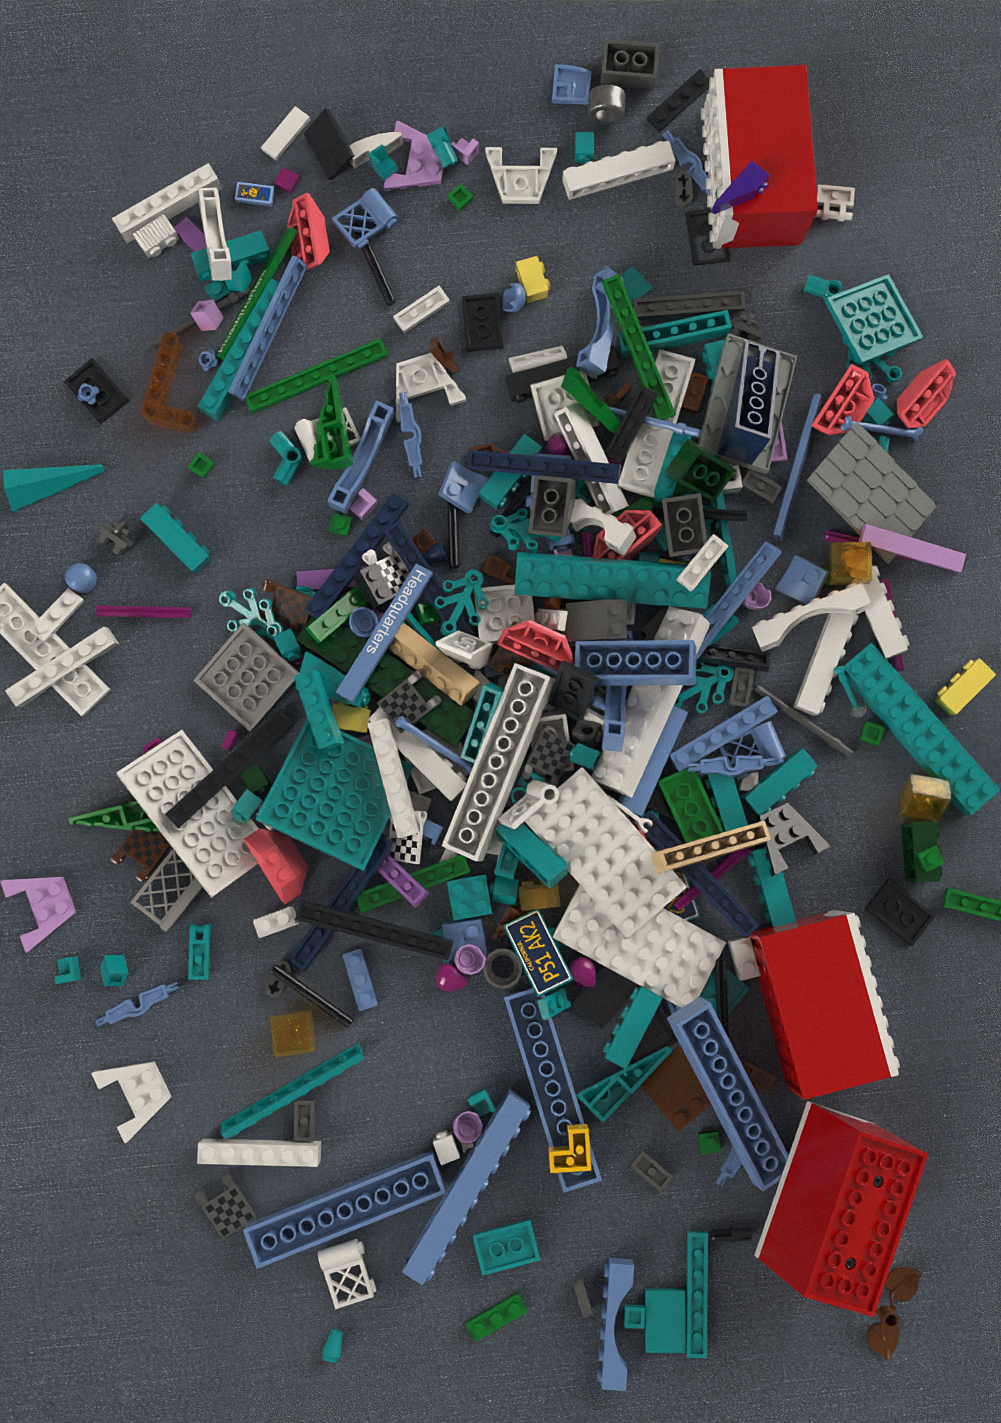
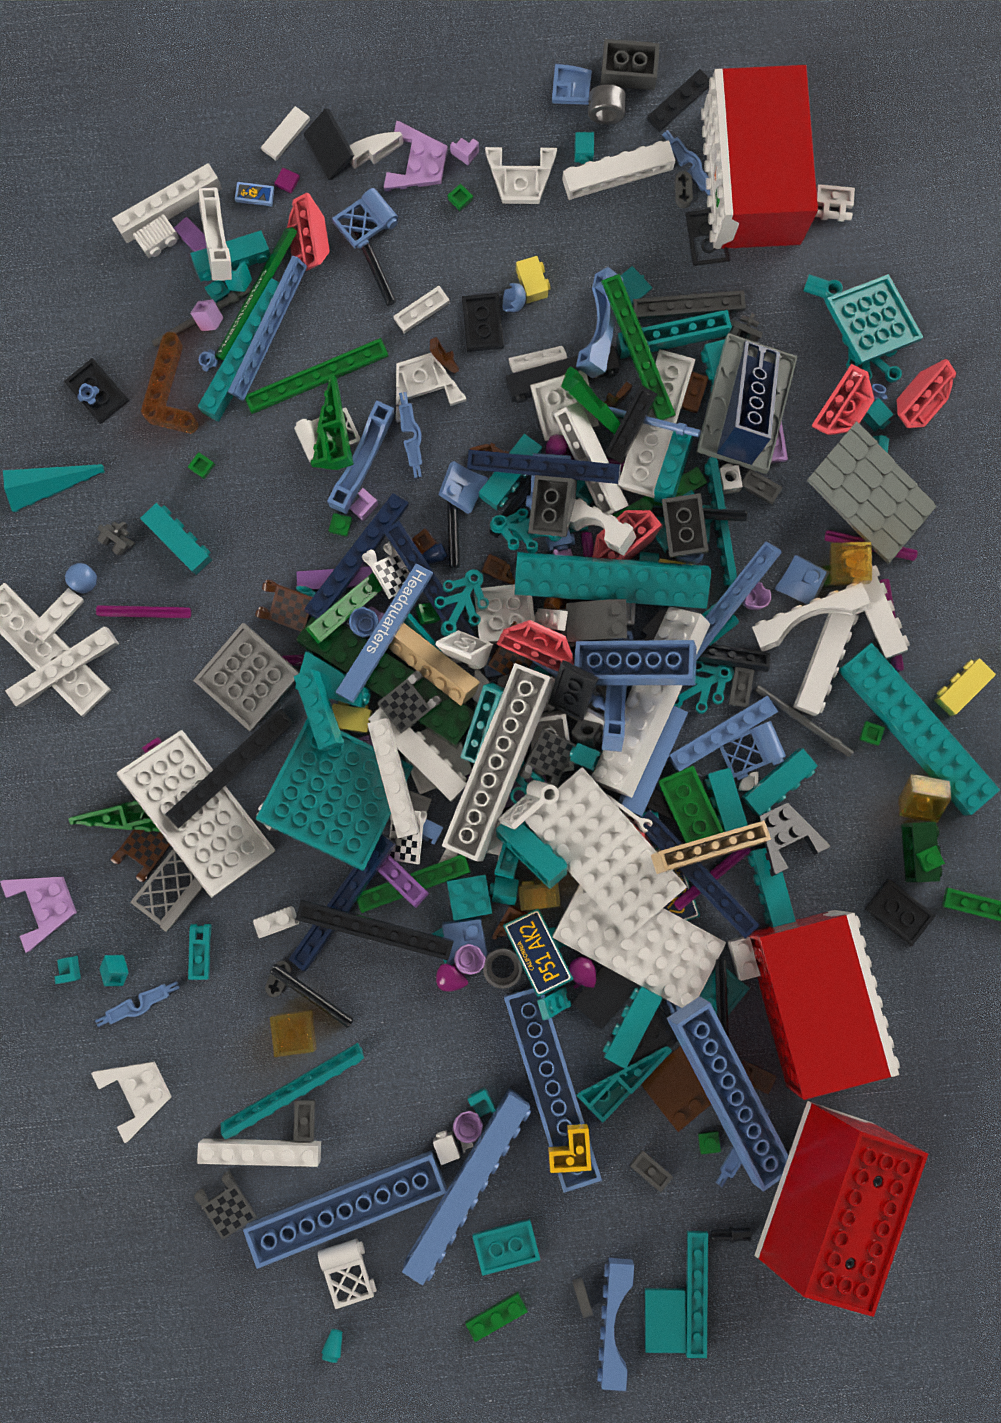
(230, 740): magenta tile -> none
(246, 806): teal brick -> none
(253, 615): teal plant -> none
(256, 779): dark green brick -> none
(279, 862): coral wedge -> none
(286, 468): teal piece -> none
(287, 645): teal brick -> none
(360, 979): medium blue plate -> none
(373, 586): brick -> none
(381, 162): teal panel -> none
(402, 723): medium blue piece -> none
(441, 143): teal piece -> none
(634, 1316): teal plate -> none
(700, 470): dark green brick -> none
(702, 562): white tile -> none
(721, 766): medium blue piece -> none
(743, 188): dark purple slope -> none
(797, 468): medium blue tile -> none
(857, 709): teal piece -> none
(885, 1335): reddish brown plant -> none
(912, 548): lavender tile -> none
(913, 433): medium blue piece -> none

